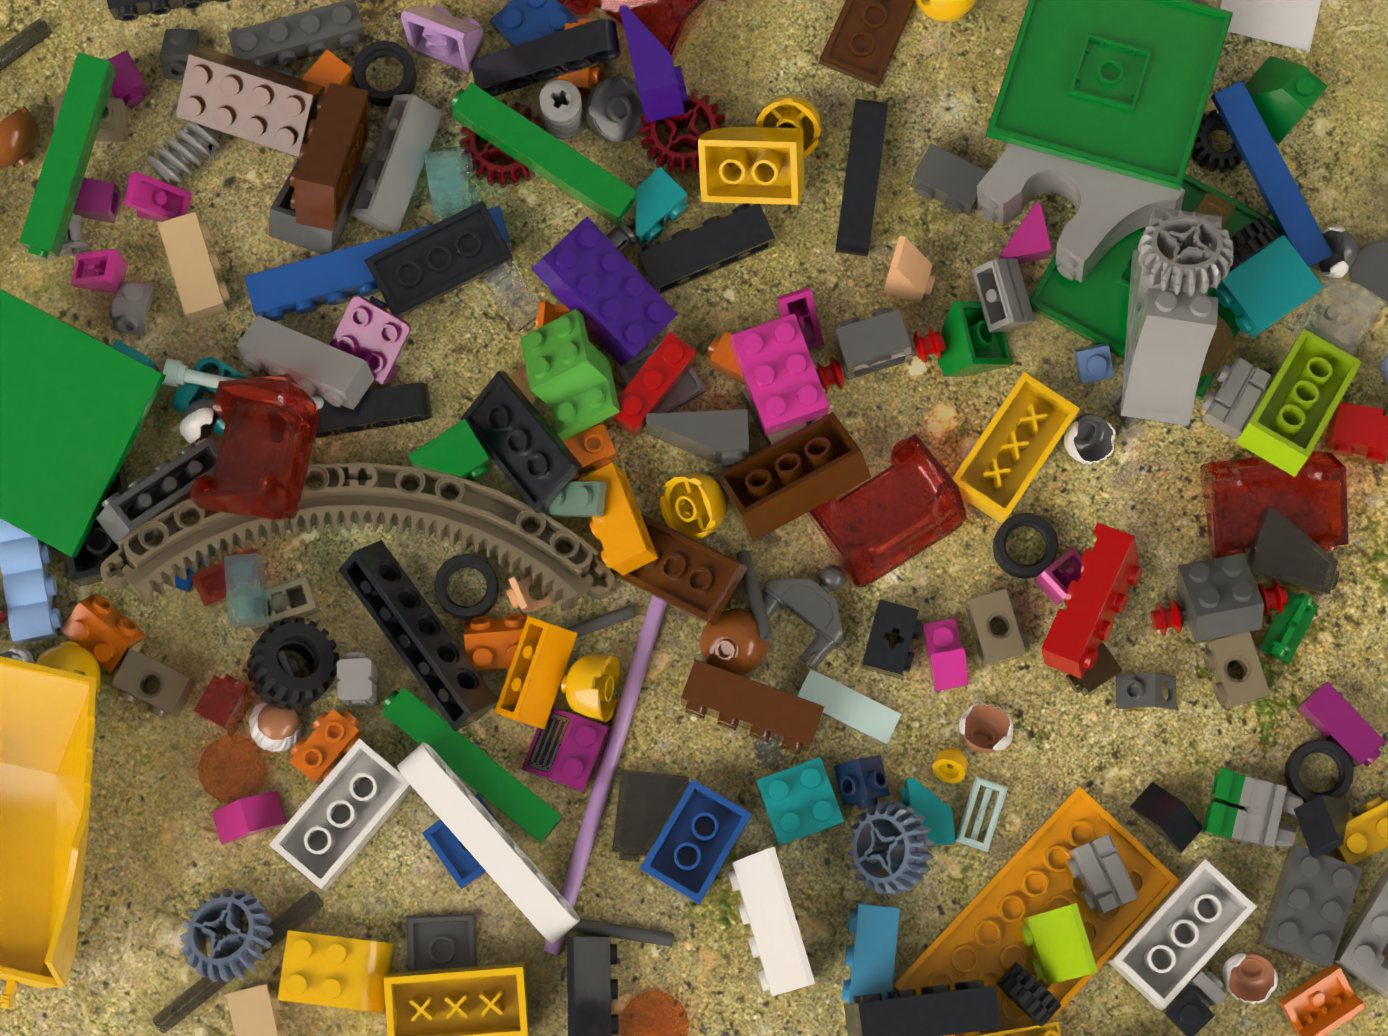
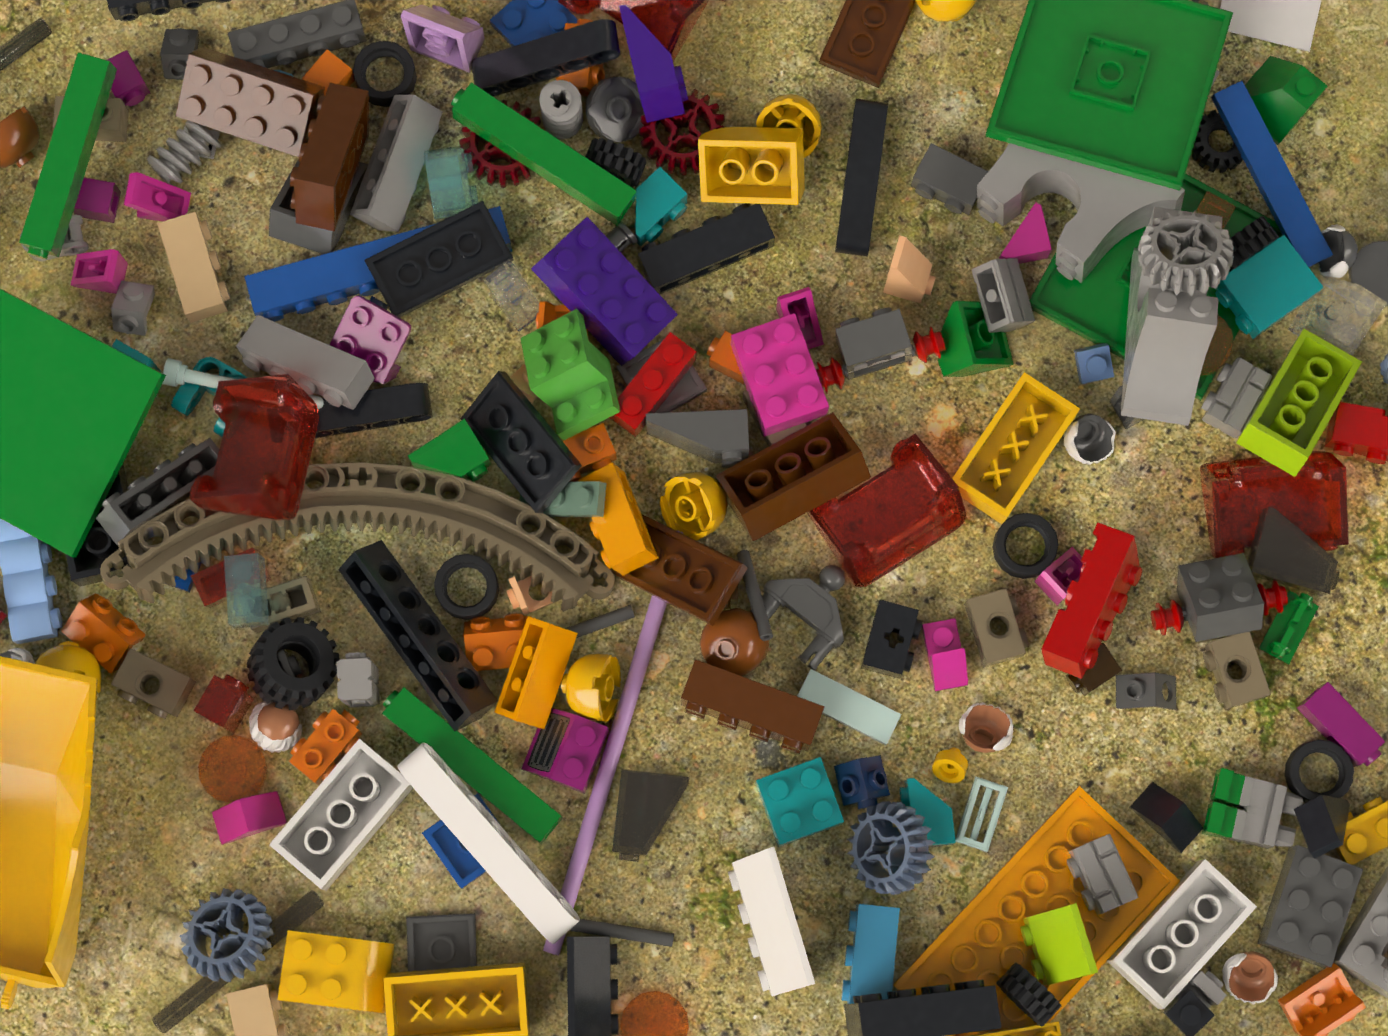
(198, 420): hair -> none
(617, 160): none -> black tyre
(695, 841): blue brick -> none

